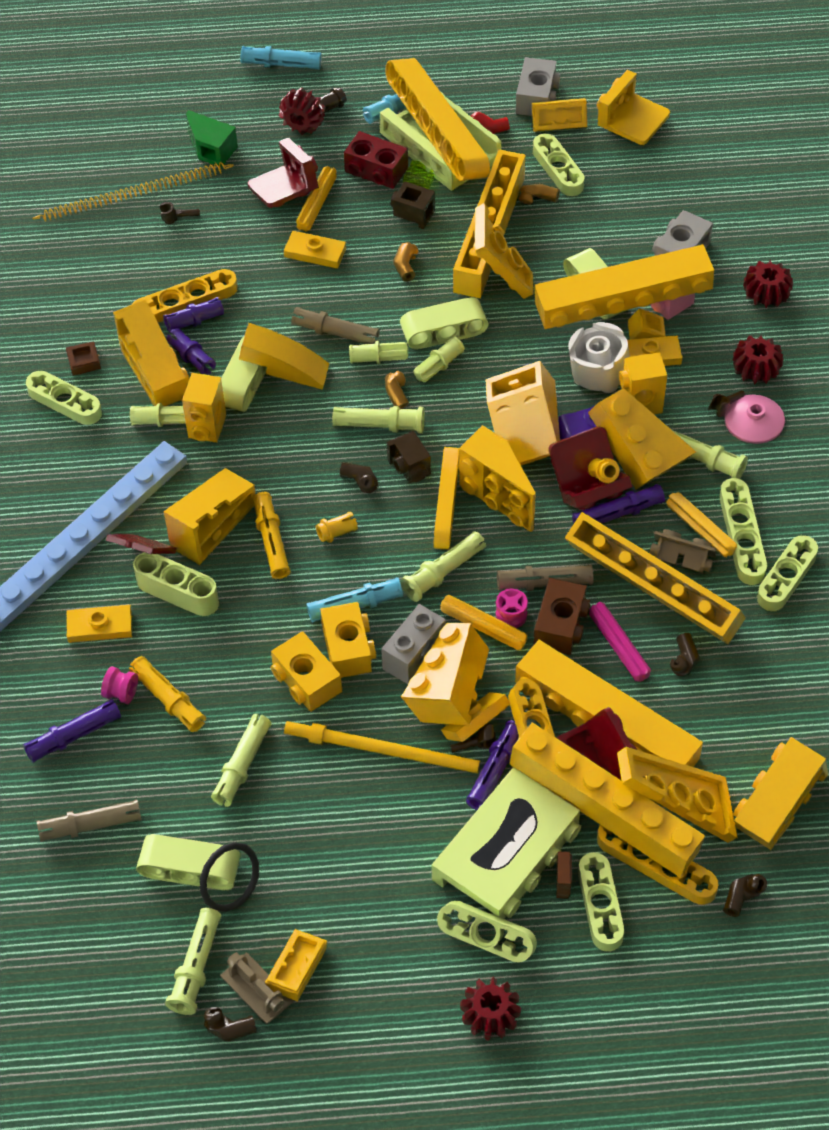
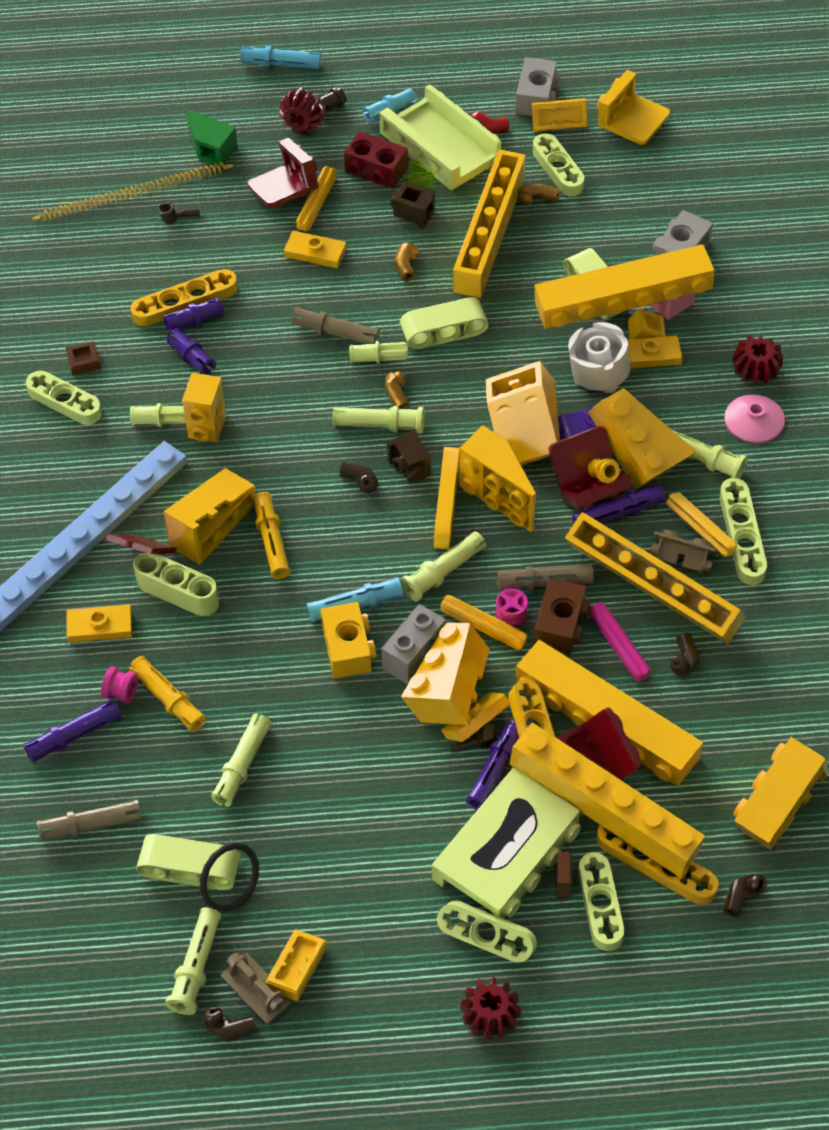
(150, 354): yellow wedge -> none
(241, 381): yellowish green beam -> none
(283, 357): yellow slope -> none
(300, 656): yellow brick -> none
(318, 734): yellow bar -> none
(336, 527): yellow pin -> none
(437, 119): yellow beam -> none
(439, 359): yellowish green axle -> none
(503, 260): yellow wing -> none
(645, 380): yellow brick -> none
(681, 789): yellow wing -> none
(721, 402): dark brown hand -> none
(768, 284): dark red gear -> none
(787, 585): yellowish green beam -> none

